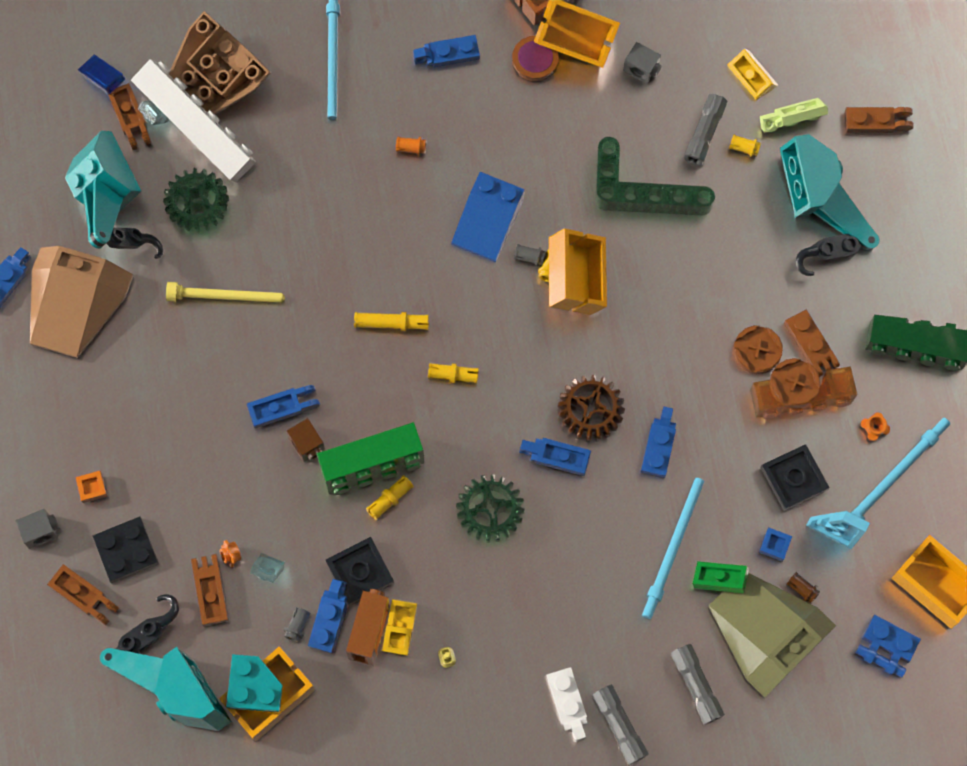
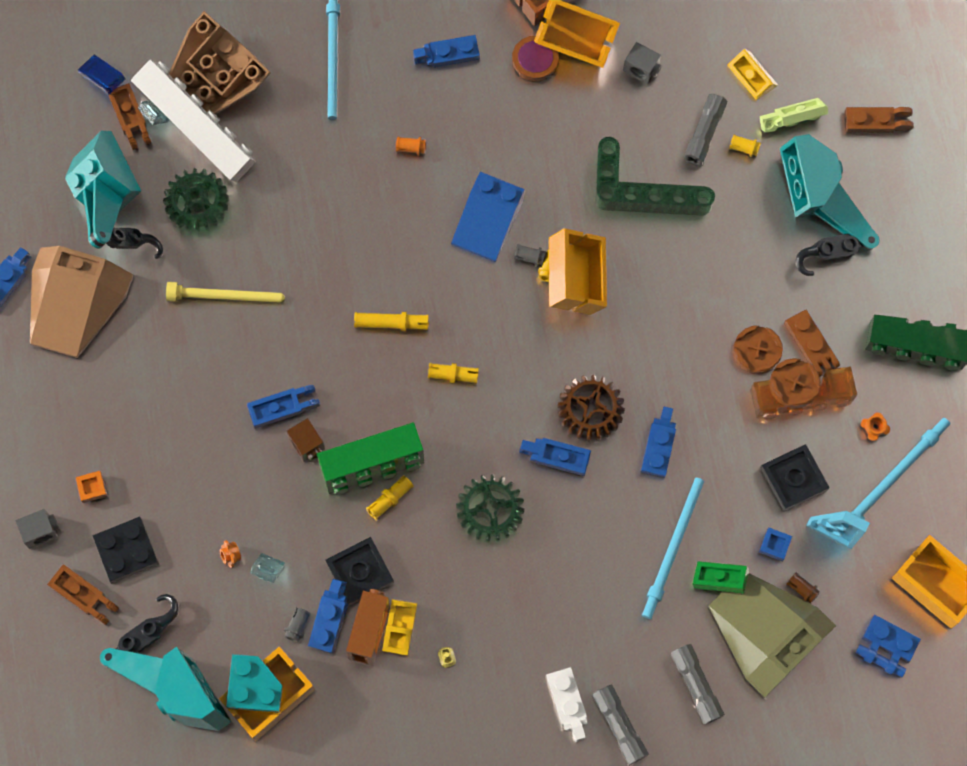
(210, 591): dark orange hinge -> none

